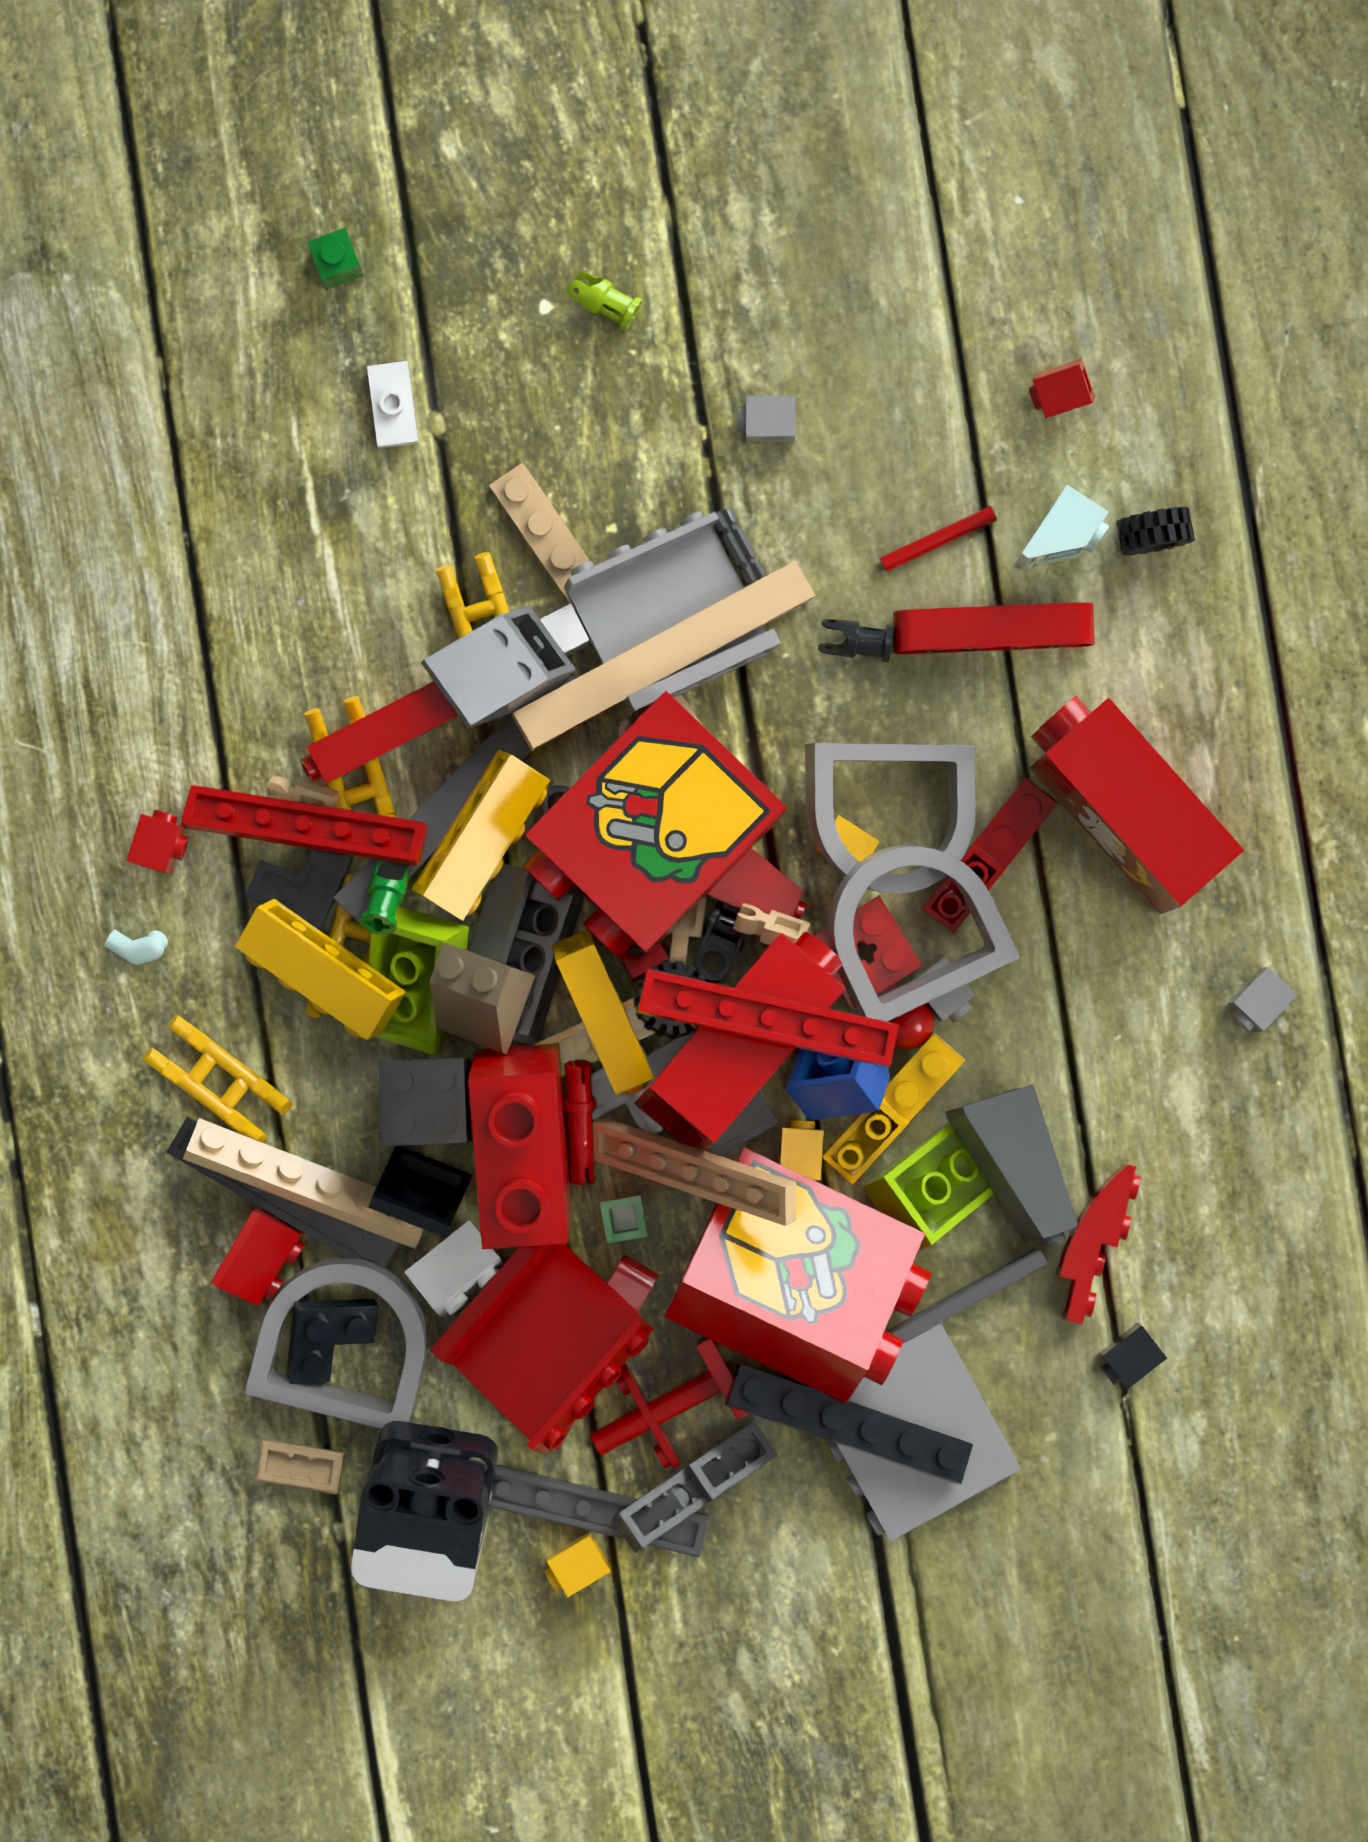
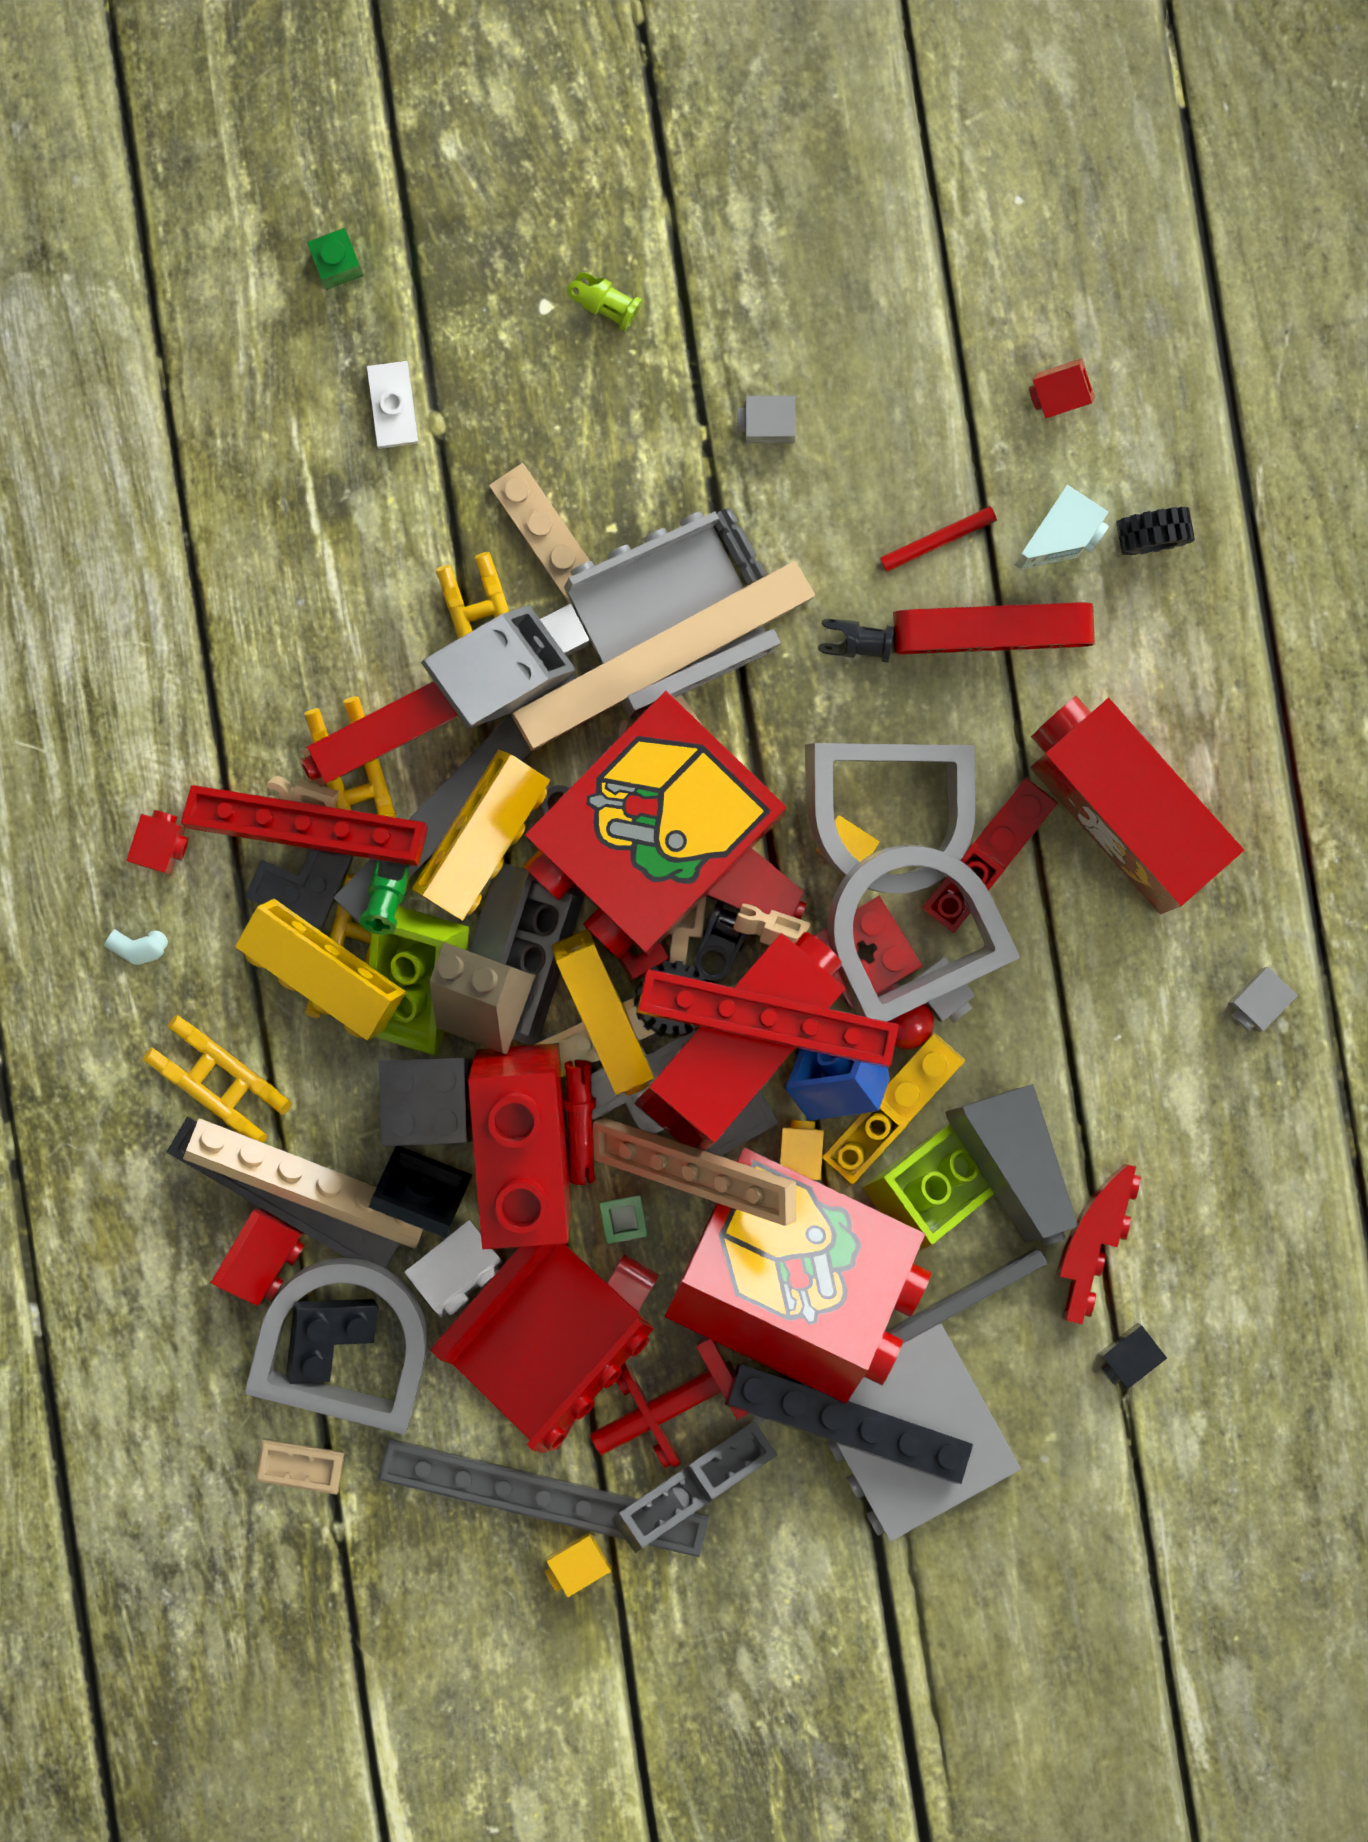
(424, 1511): black piece -> none

